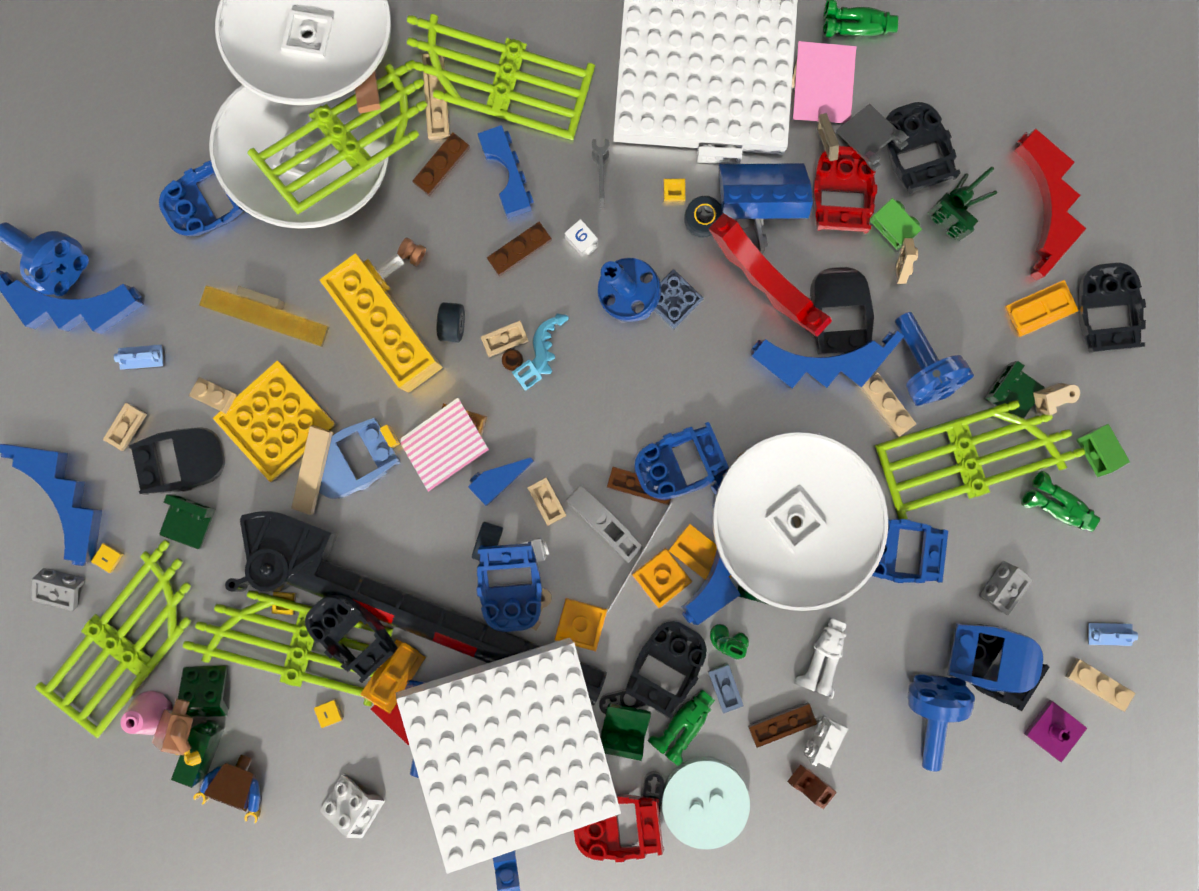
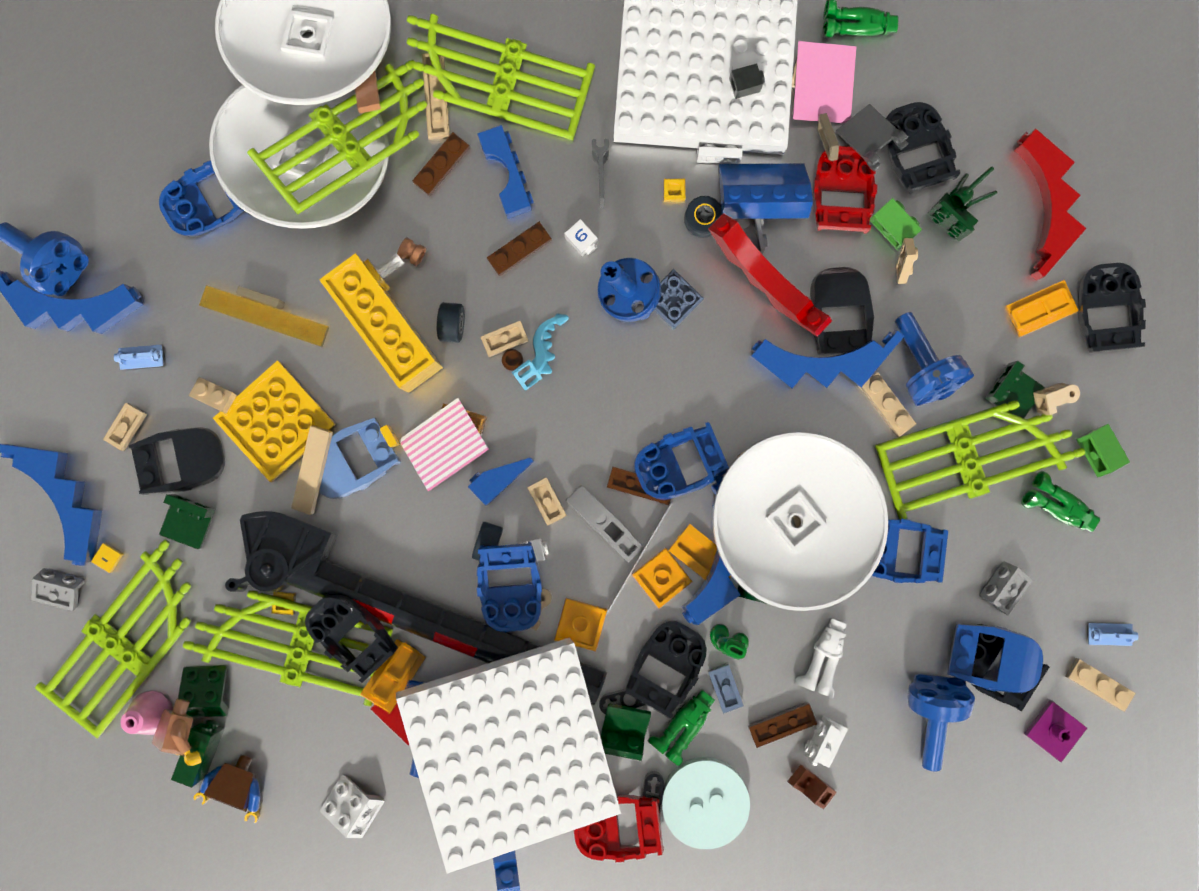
(328, 713): yellow tile -> none
(746, 80): none -> pearl dark grey brick

